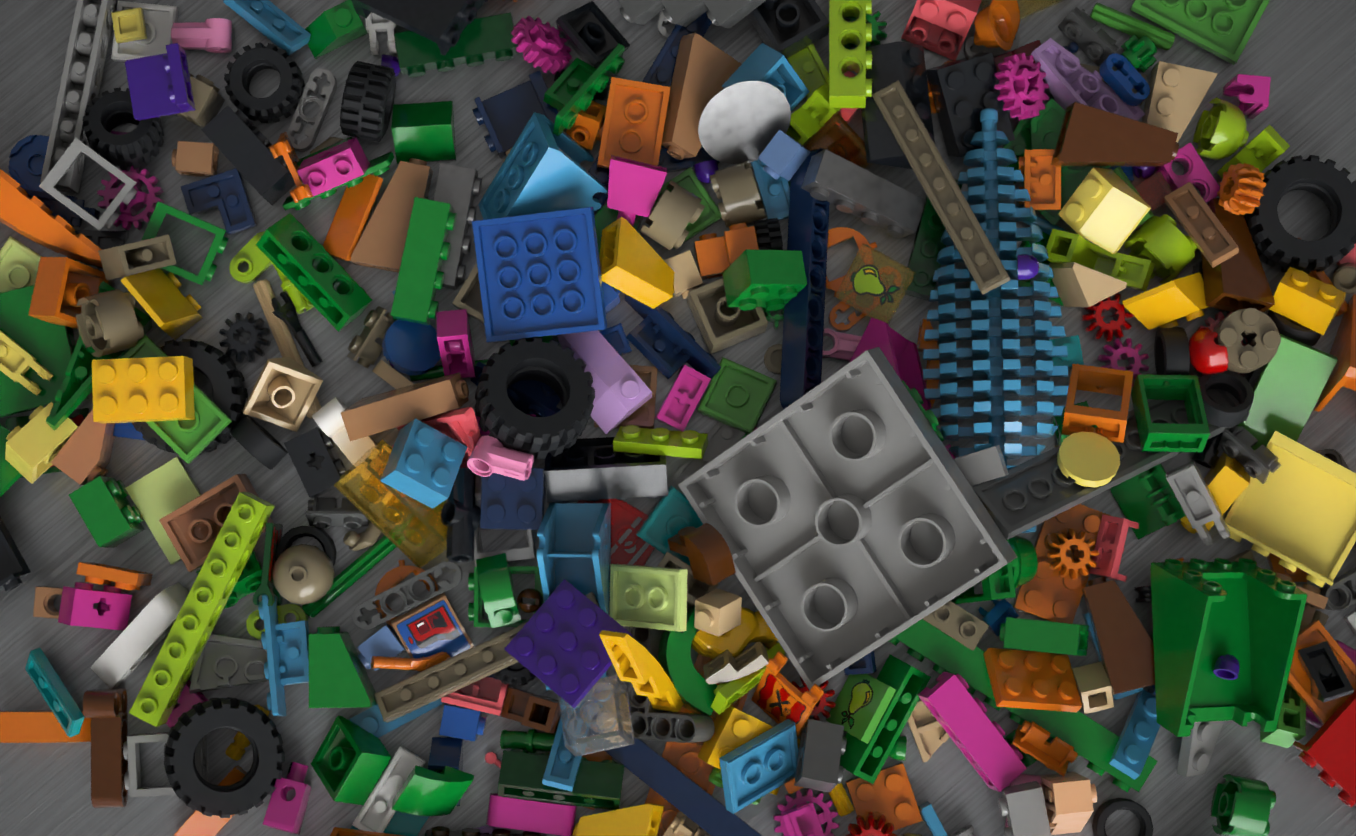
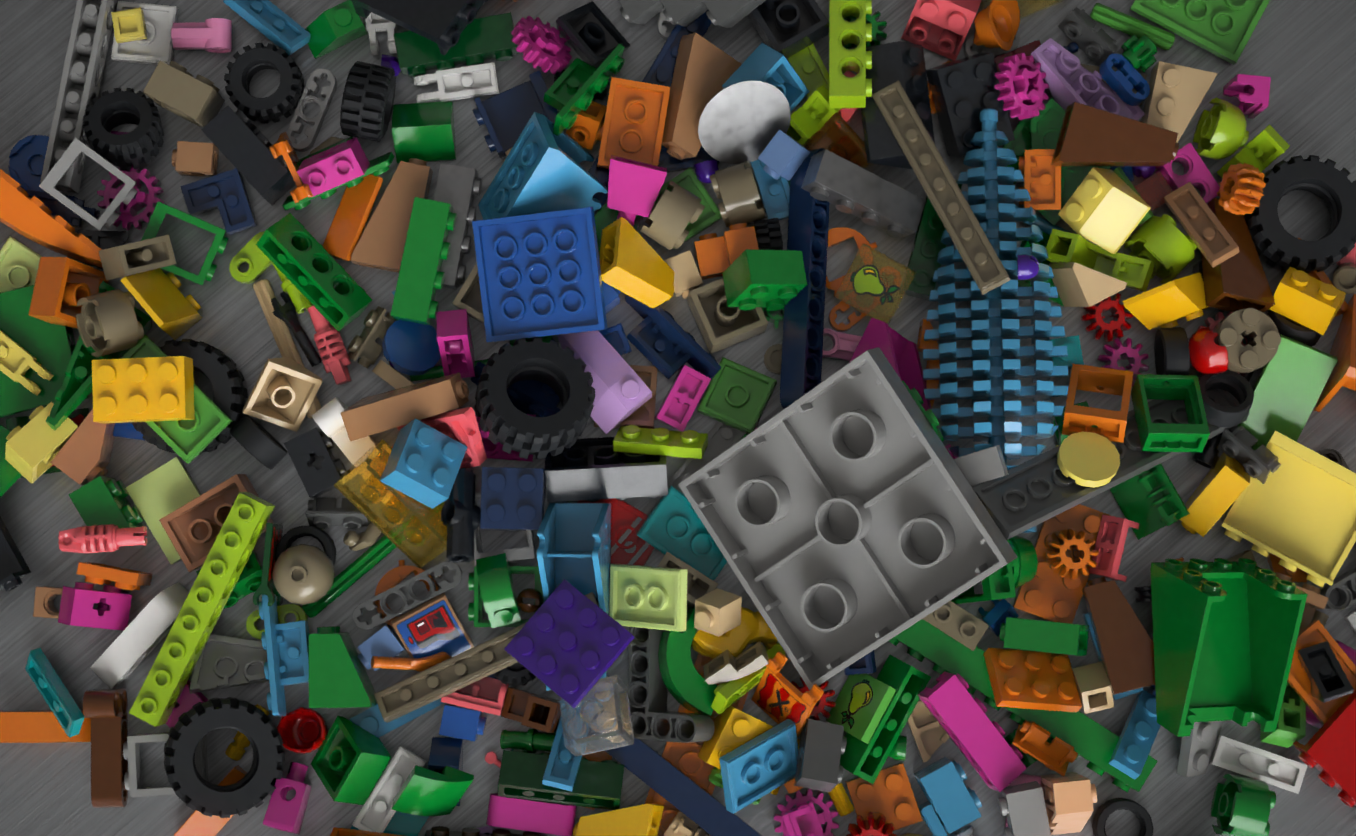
(100, 538): none -> coral hinge
(160, 84): dark purple bracket -> none
(251, 327): black gear -> none
(302, 730): none -> red hair
(330, 347): none -> coral hinge
(459, 83): none -> white hinge
(491, 457): bright pink piece -> none
(638, 666): yellow slope -> none
(706, 551): reddish brown brick -> none
(948, 795): none -> dark azure brick
(1196, 501): light grey hinge -> none
(1227, 667): dark purple hinge -> none
(1258, 764): none -> white plate

